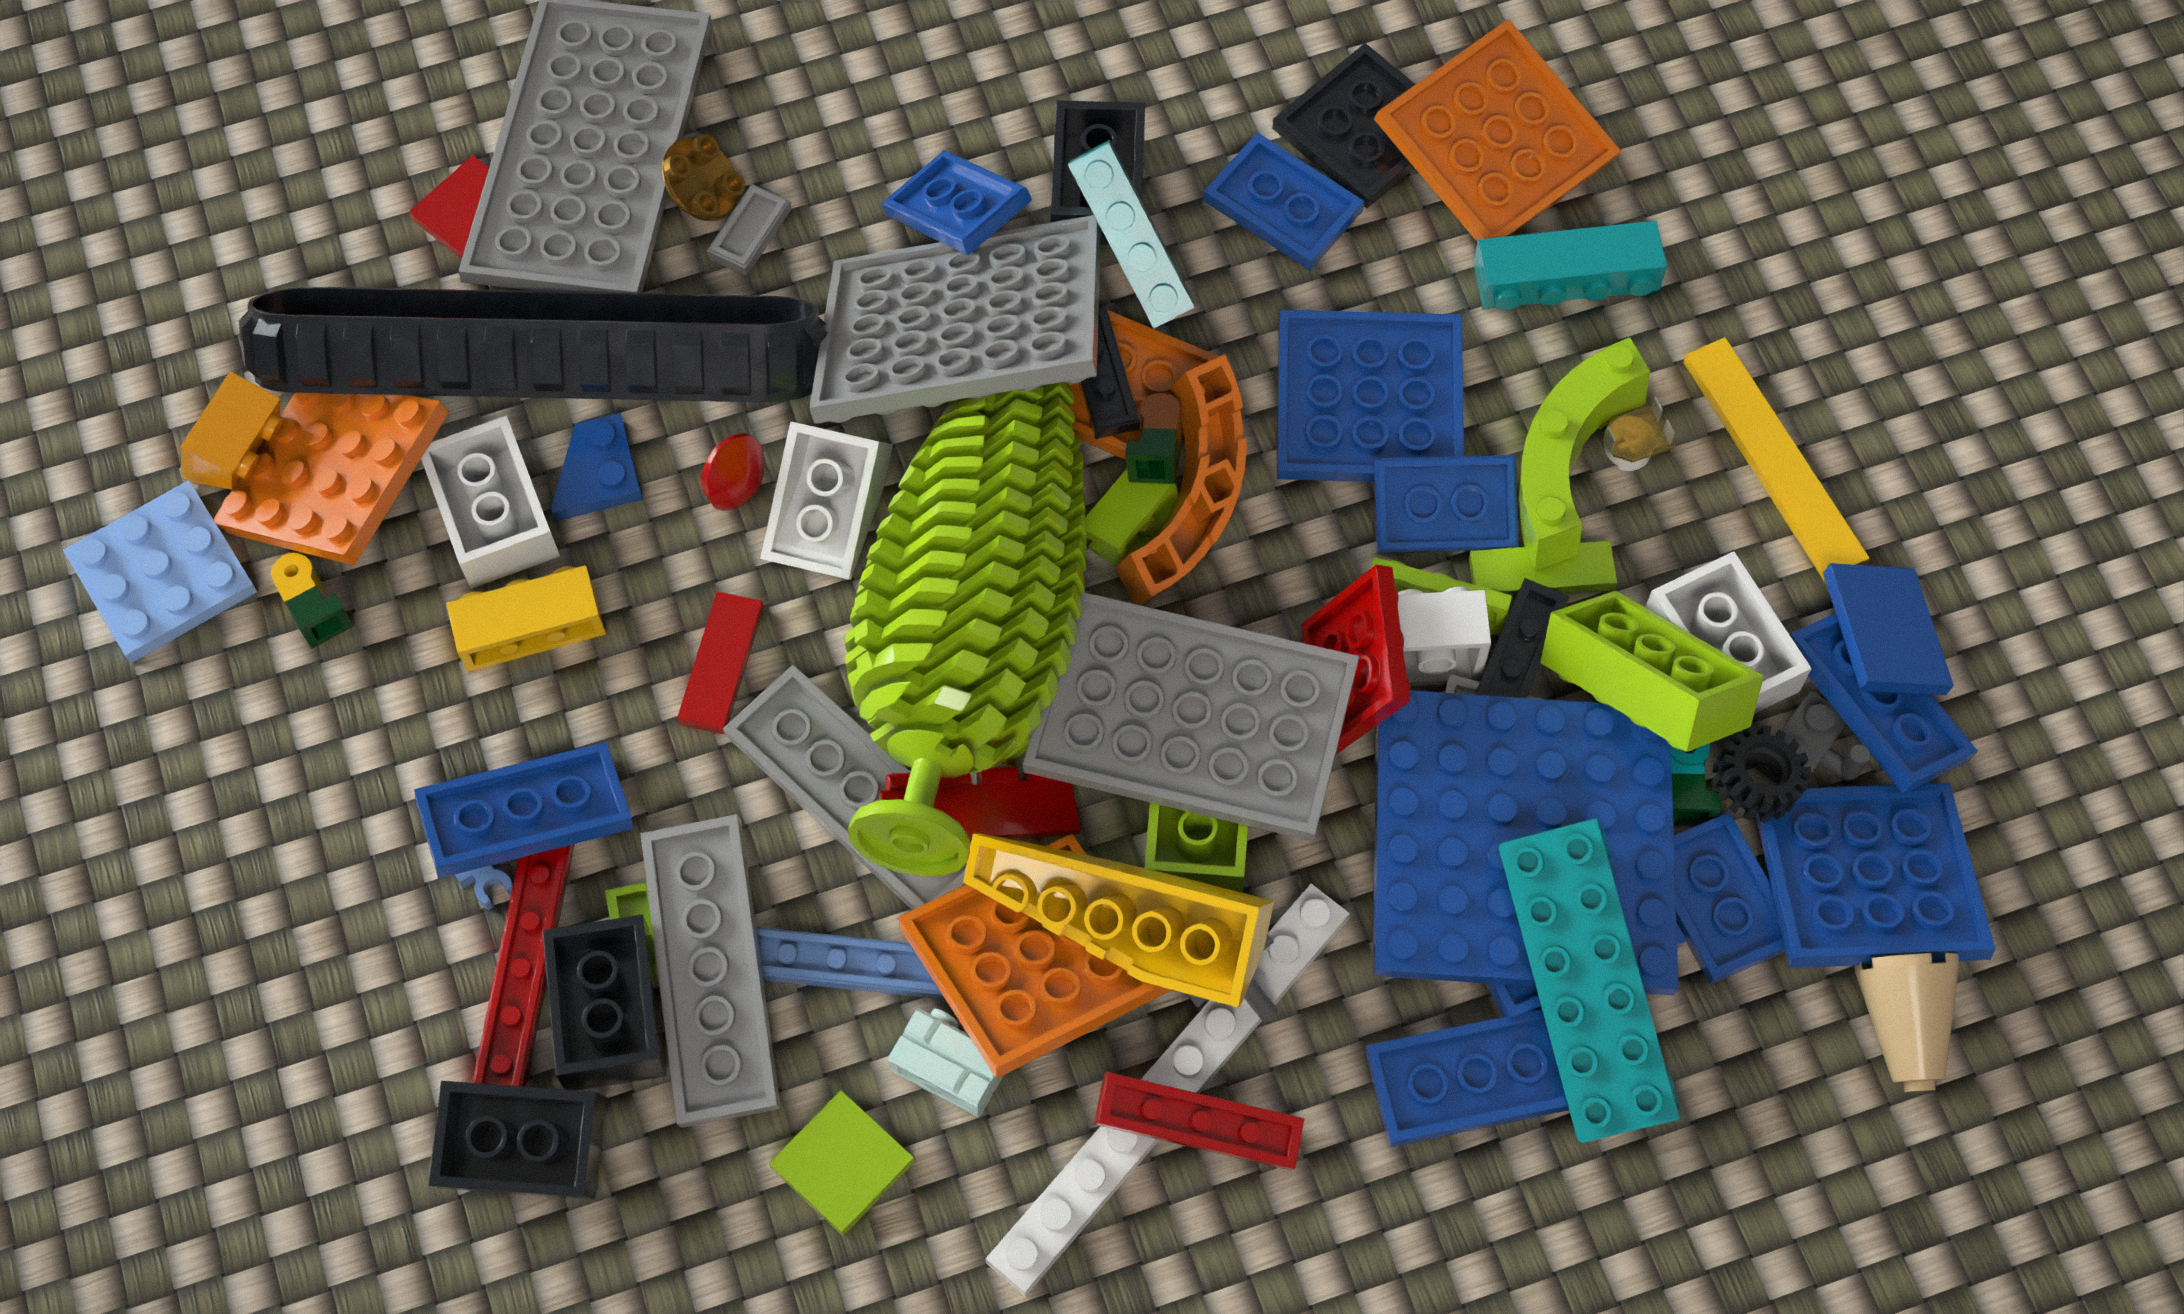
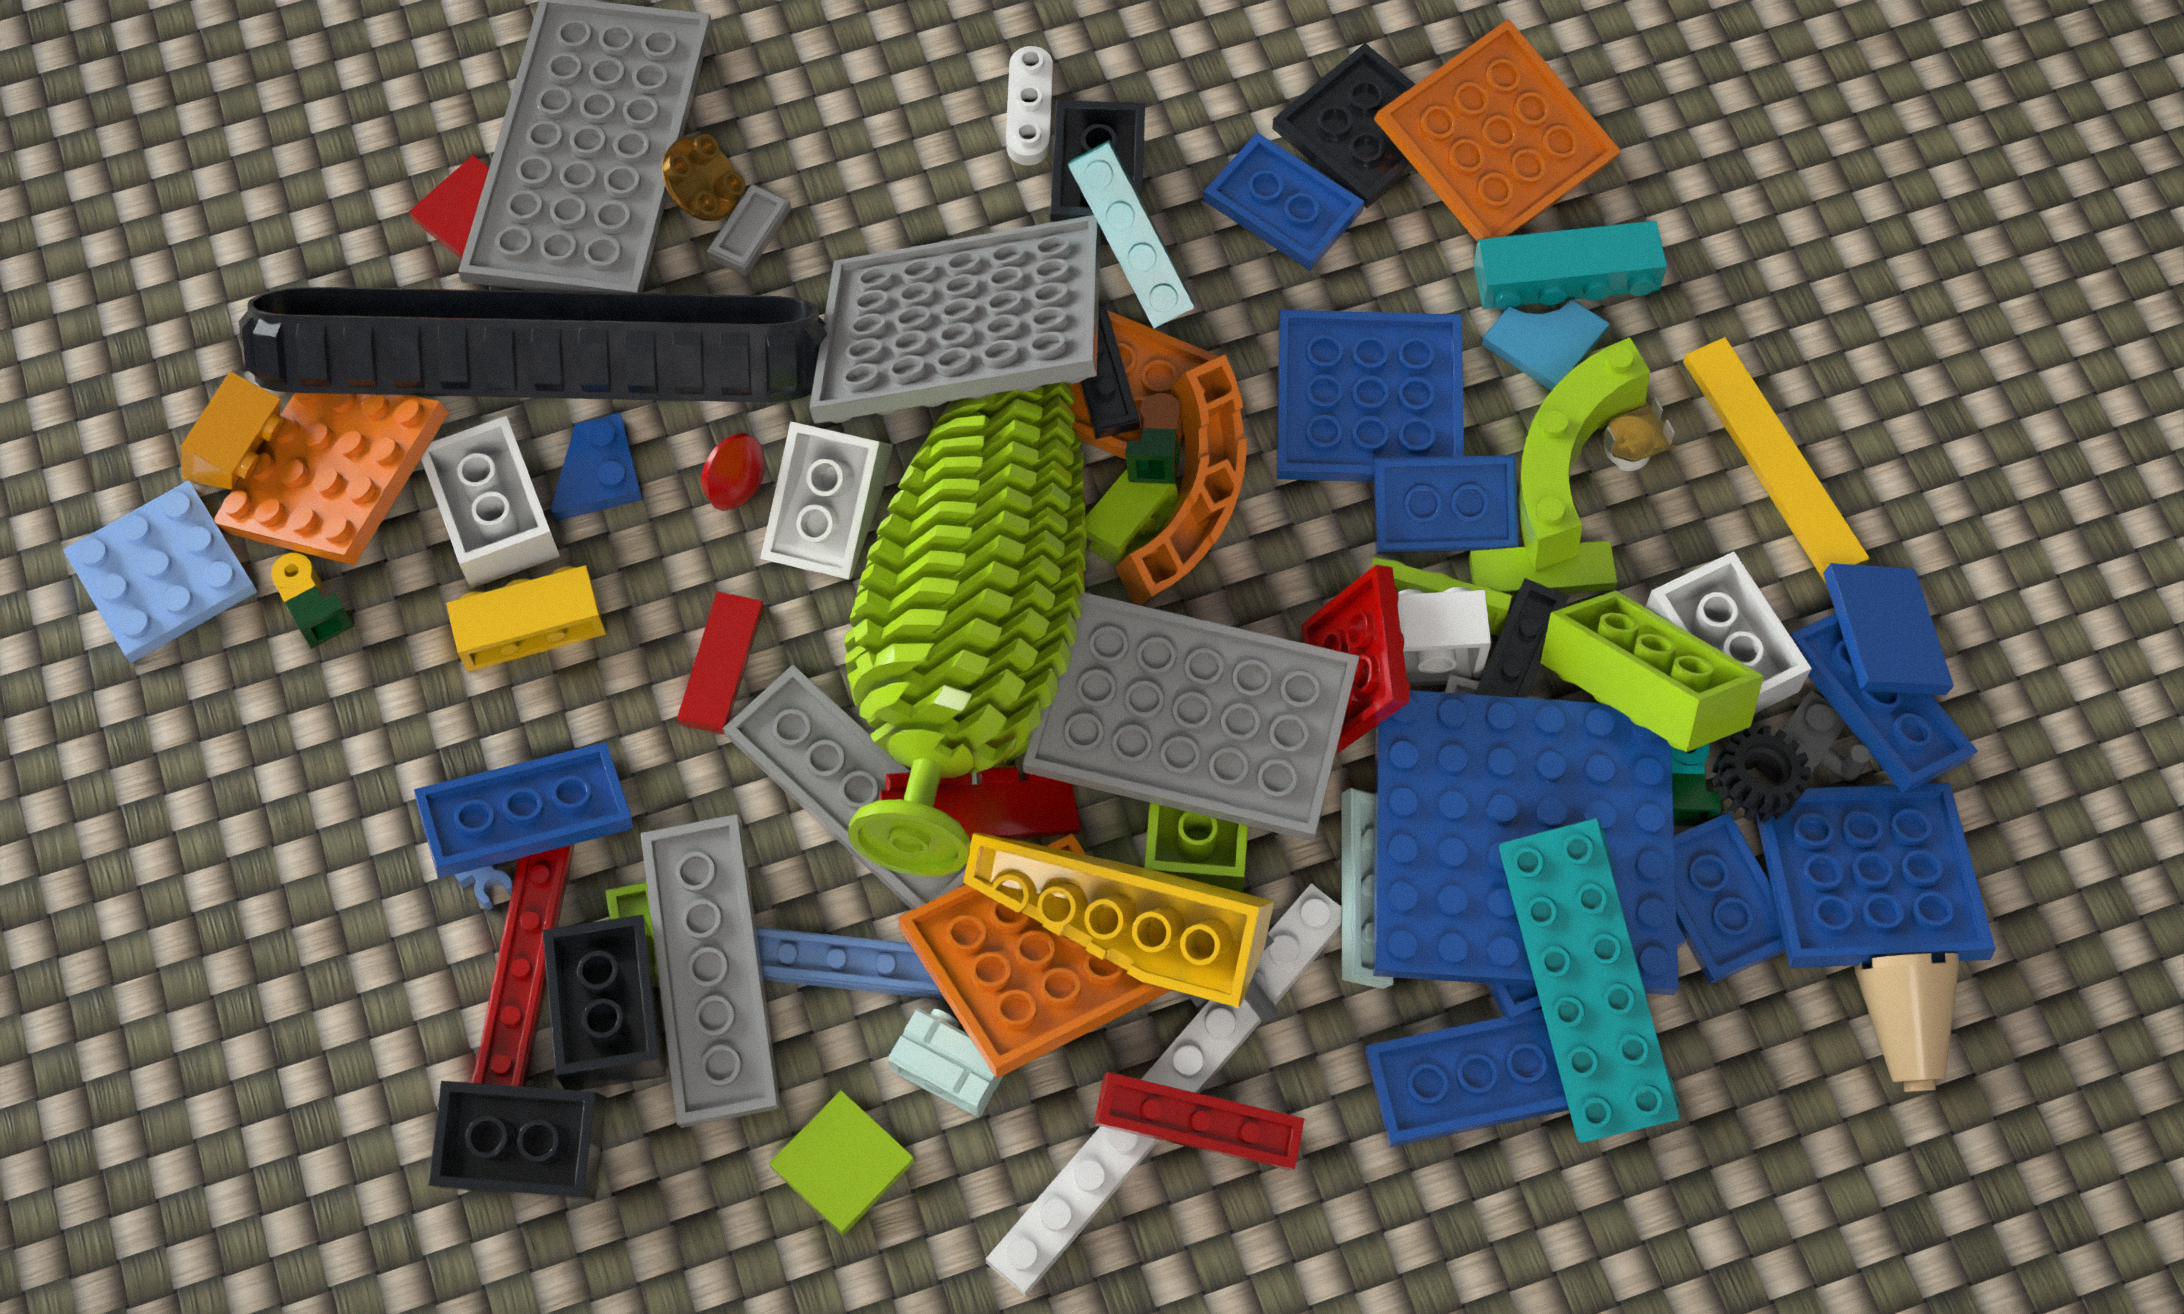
(956, 202): blue tile -> none
(1032, 117): none -> white plate
(1358, 888): none -> light aqua tile
(1546, 343): none -> dark azure tile

